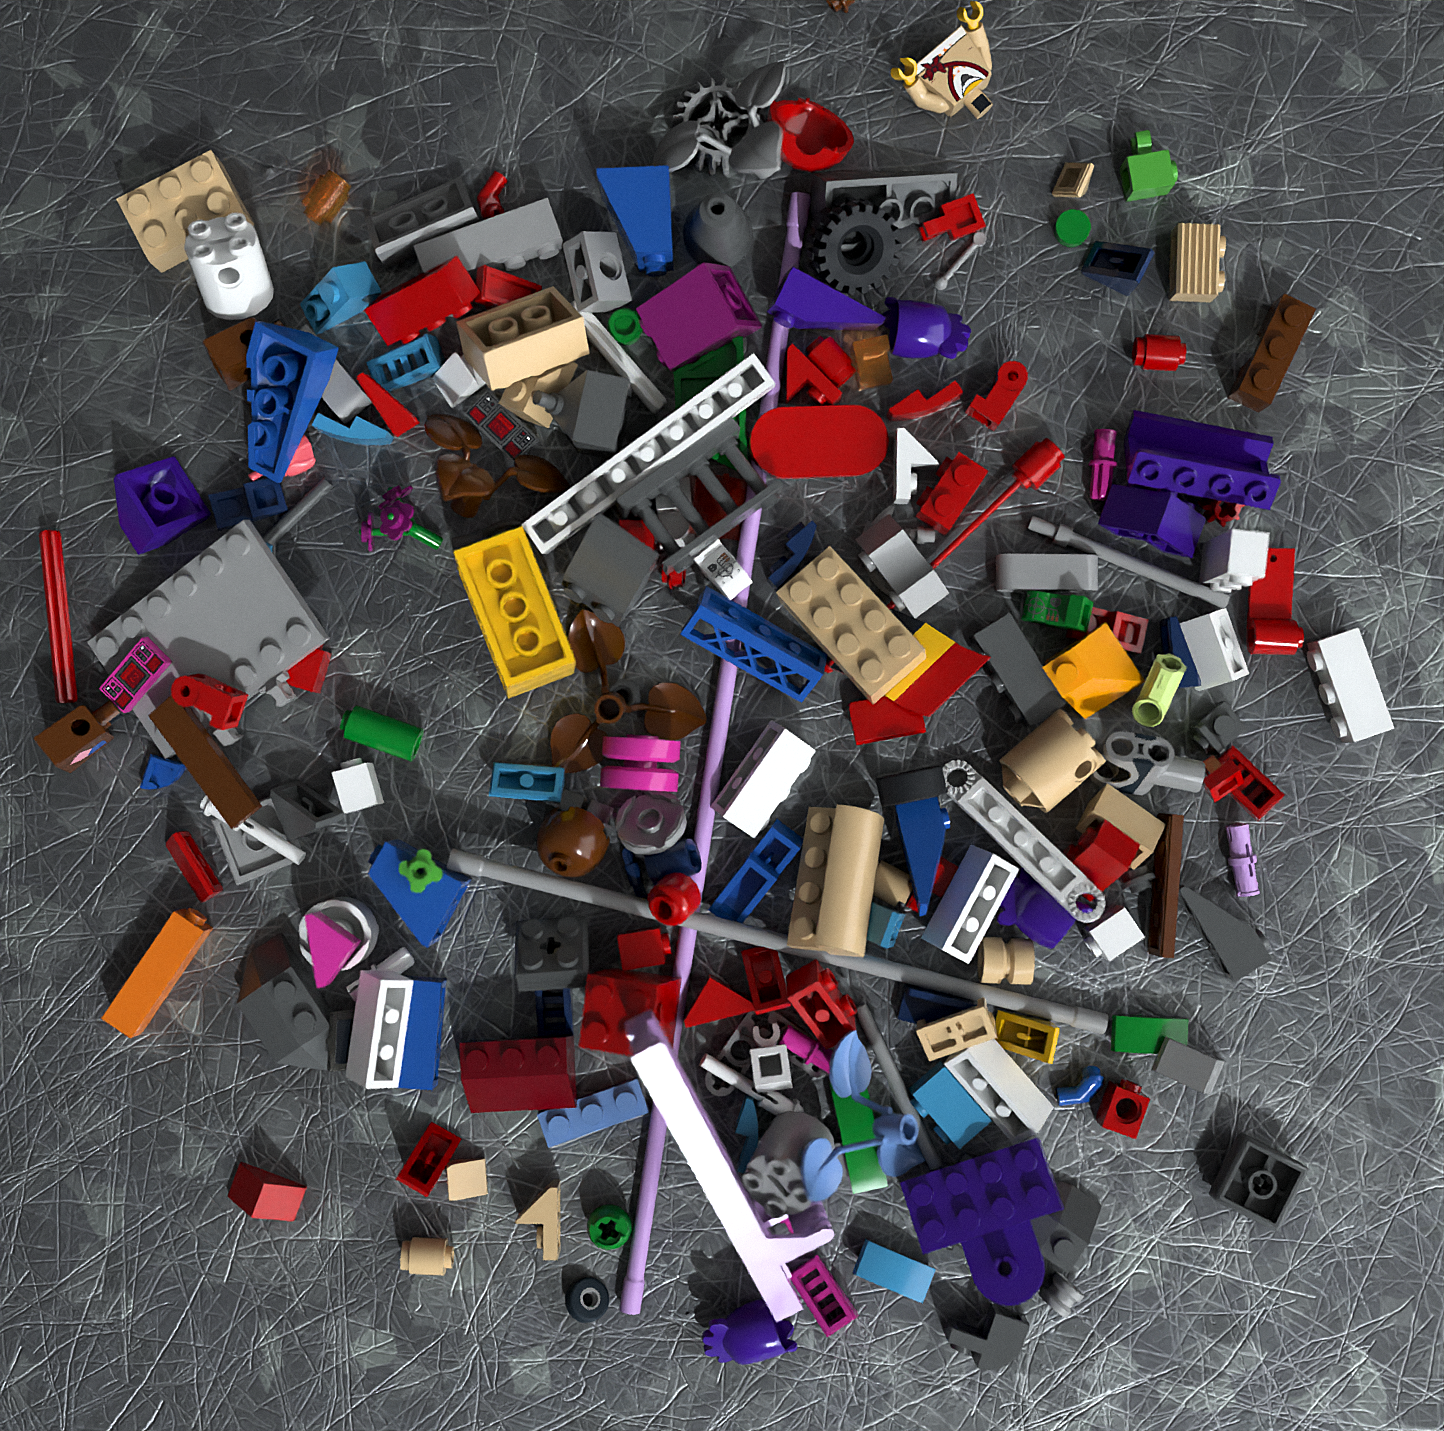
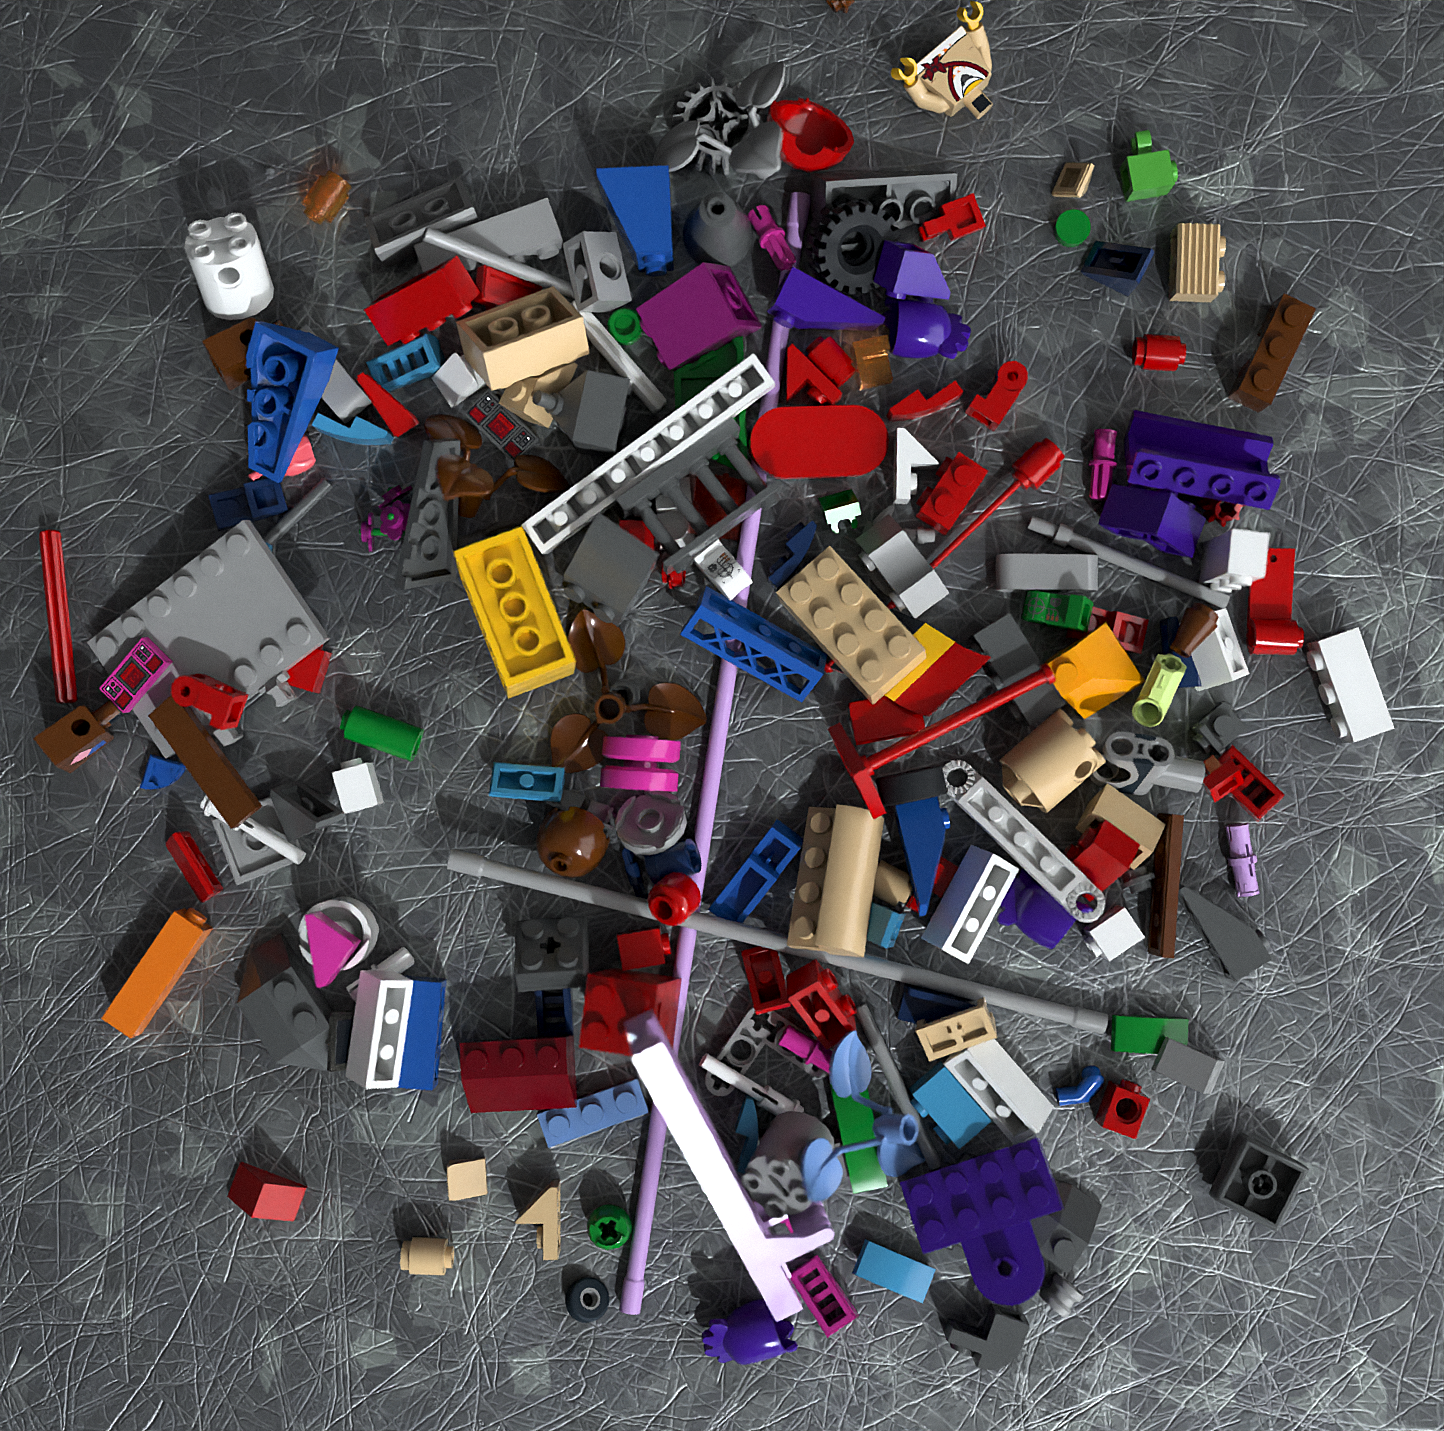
(157, 504): dark purple slope -> none
(170, 203): tan brick -> none
(340, 296): dark azure slope -> none
(422, 912): blue slope -> none
(429, 1159): red slope -> none
(430, 874): bright green plate -> none
(431, 524): none -> dark grey wing
(488, 197): red arm -> none
(496, 261): none -> light grey piece
(716, 1002): red slope -> none
(763, 779): white brick -> none
(770, 1062): white brick -> none
(772, 238): none -> dark pink axle
(840, 507): none -> green tile
(862, 767): none -> red tile
(910, 271): none -> dark purple slope
(977, 241): light grey hinge -> none
(1006, 960): tan wheel -> none
(1027, 1035): yellow slope -> none
(1194, 628): none -> reddish brown cone

